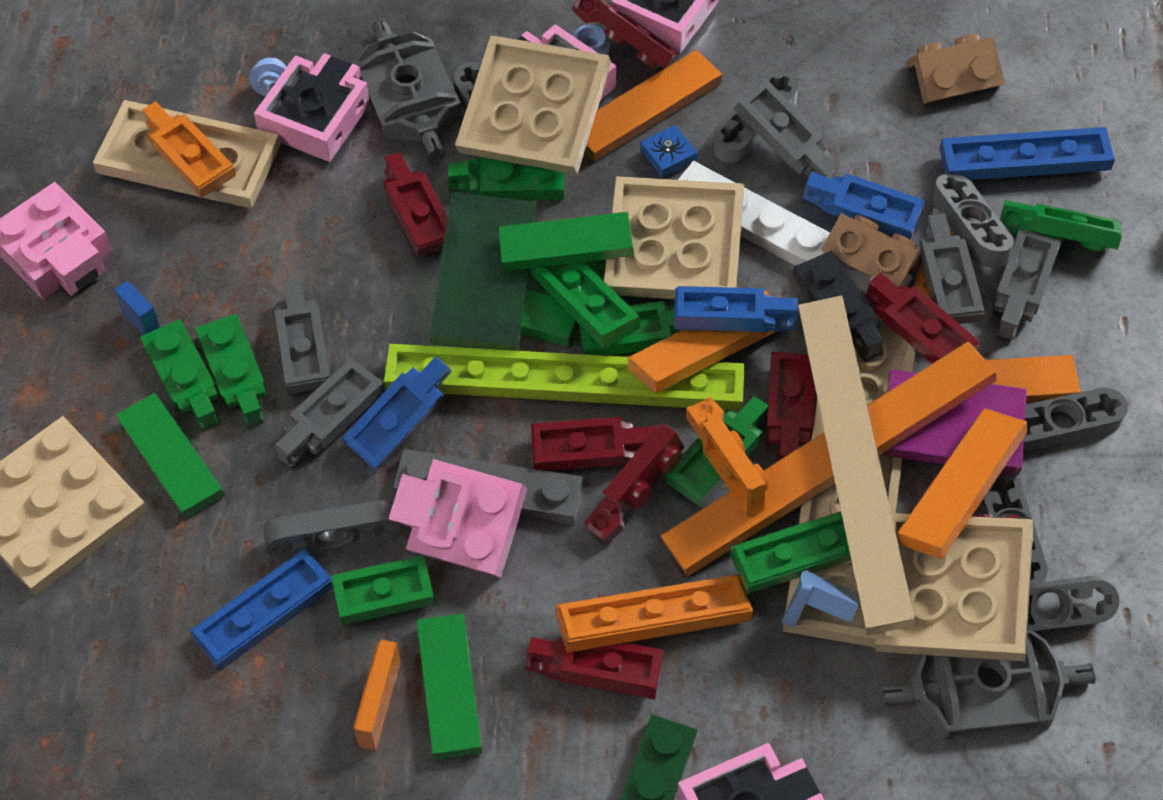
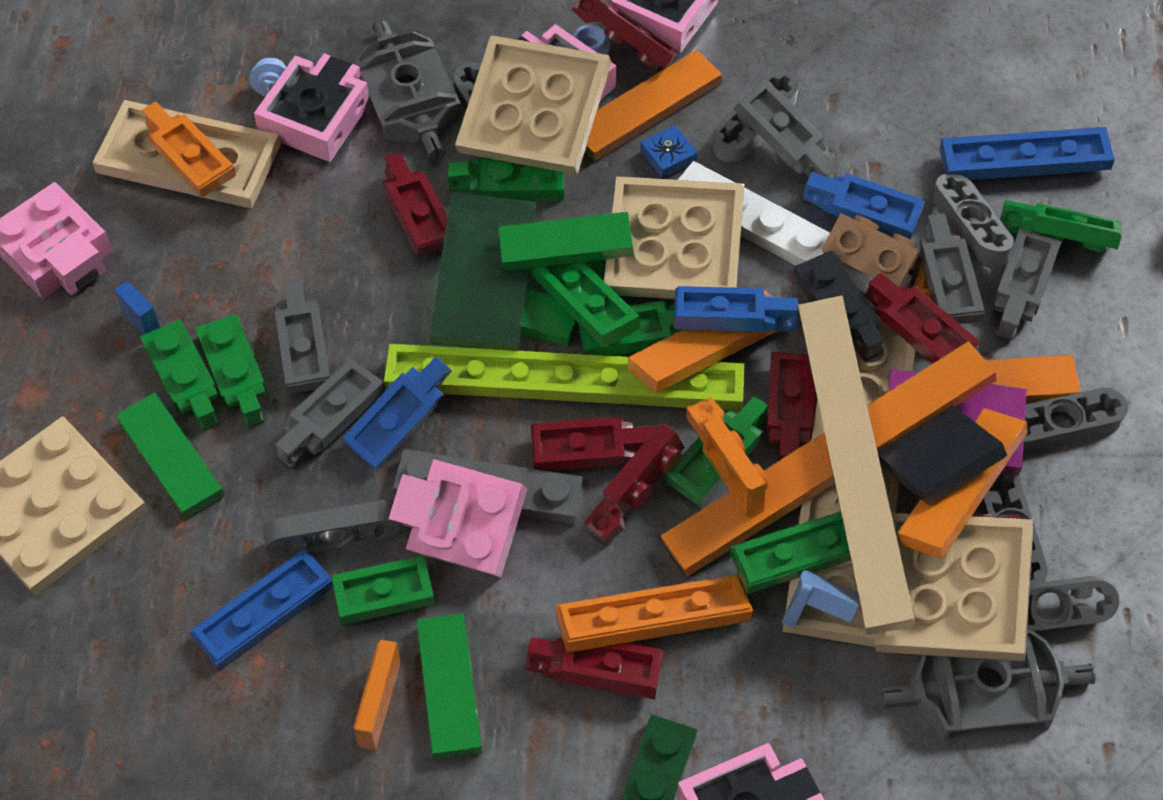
(941, 455): none -> black tile
(958, 69): medium nougat bracket -> none

